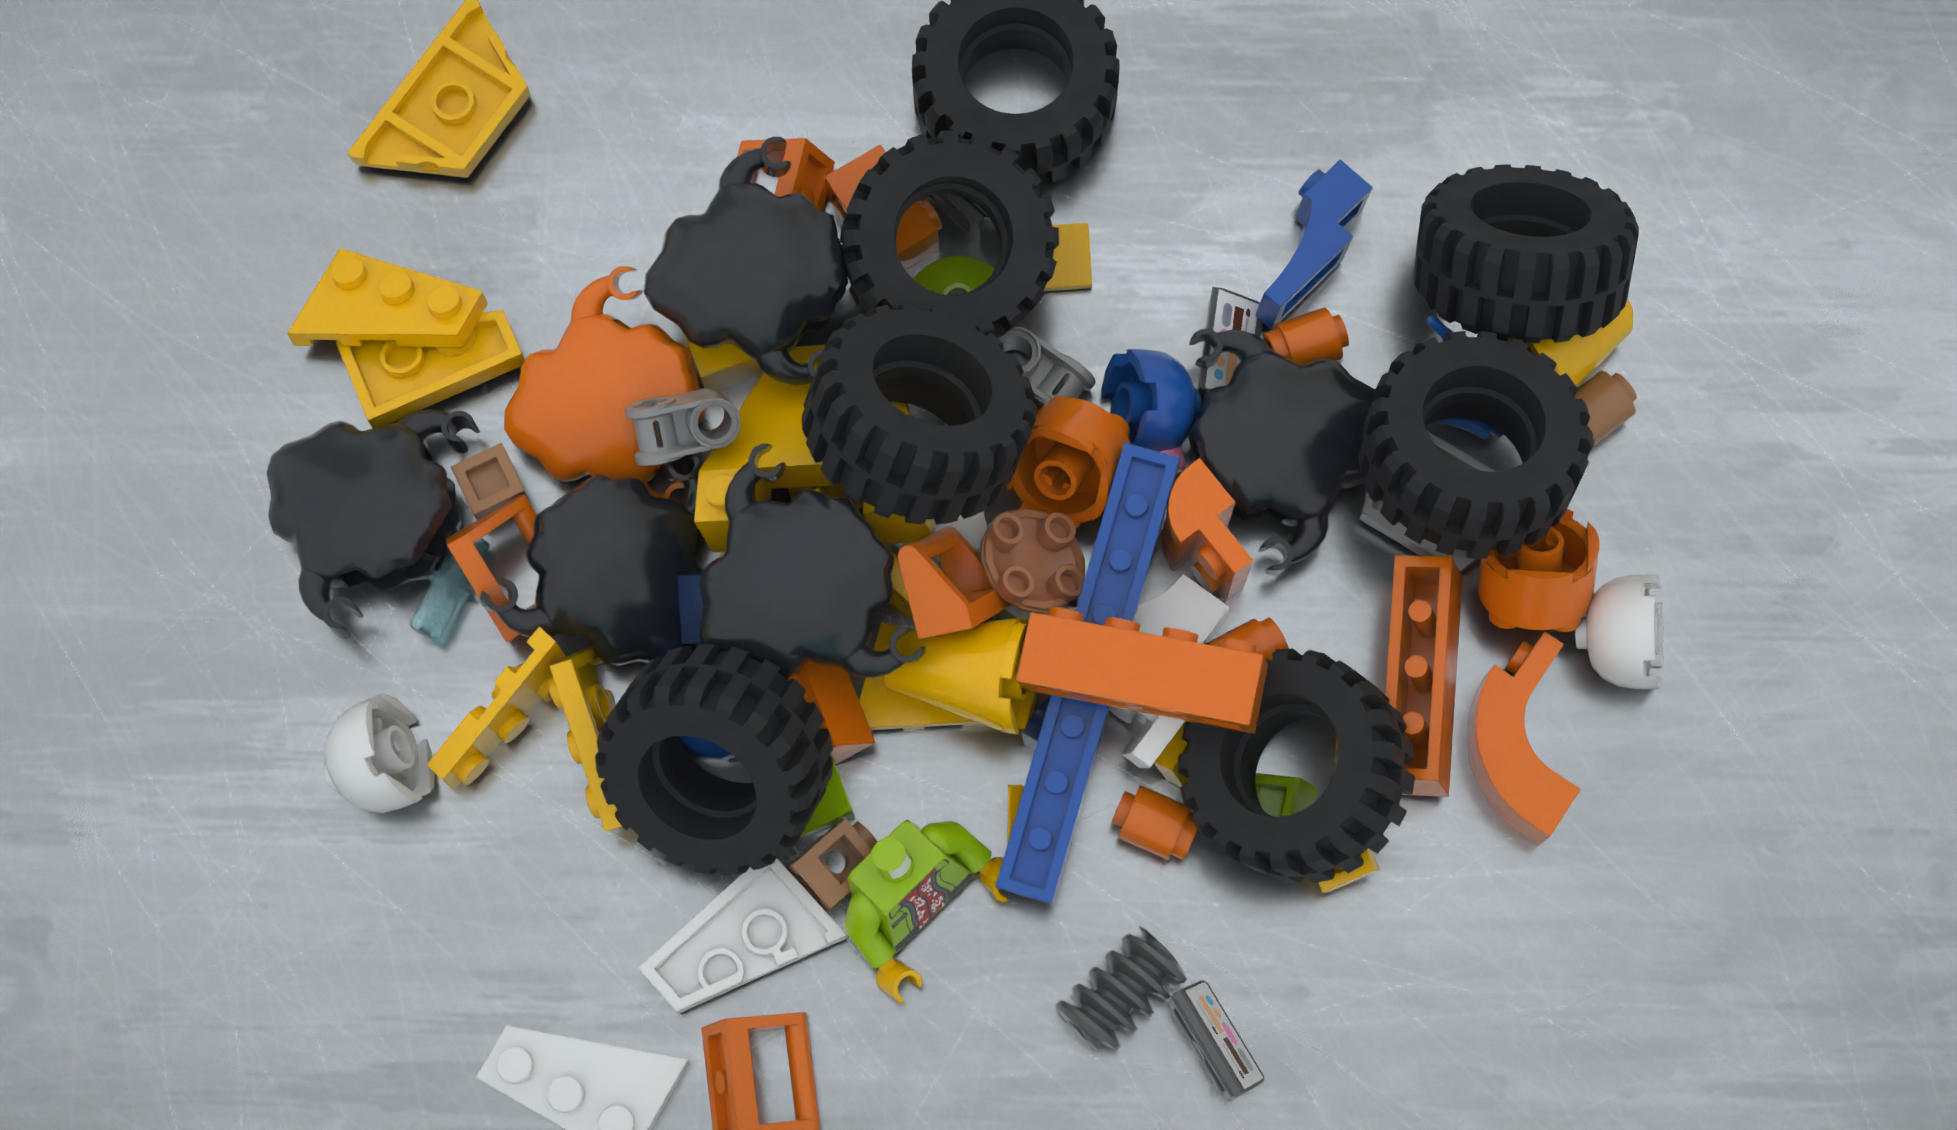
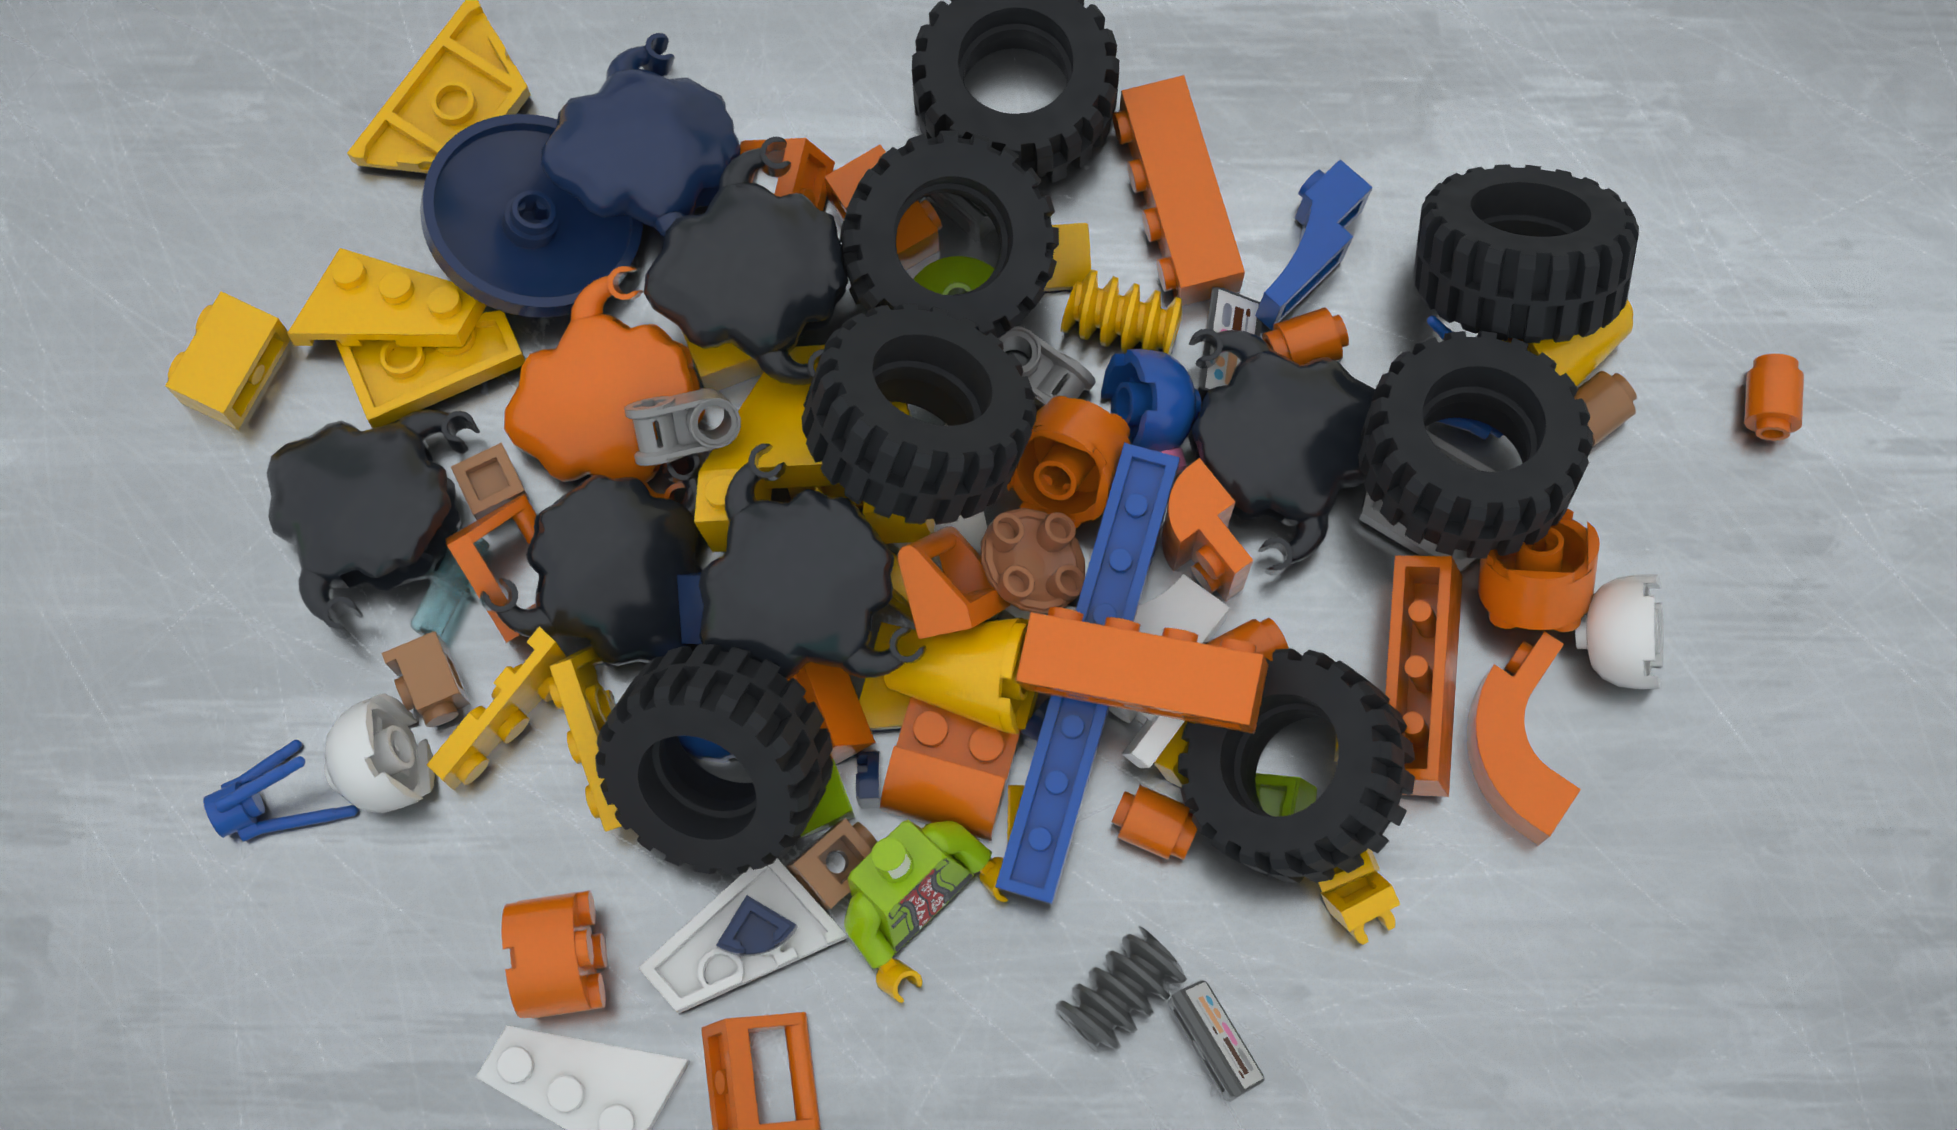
(227, 360): none -> yellow brick
(239, 802): none -> blue plant
(428, 679): none -> medium nougat brick
(508, 229): none -> dark blue dish
(554, 955): none -> orange brick
(642, 141): none -> dark blue piece
(755, 930): none -> dark blue tile
(868, 779): none -> dark blue tile
(948, 770): none -> orange brick
(1122, 315): none -> yellow piece
(1179, 190): none -> orange brick
(1361, 903): none -> yellow tile
(1774, 397): none -> orange brick

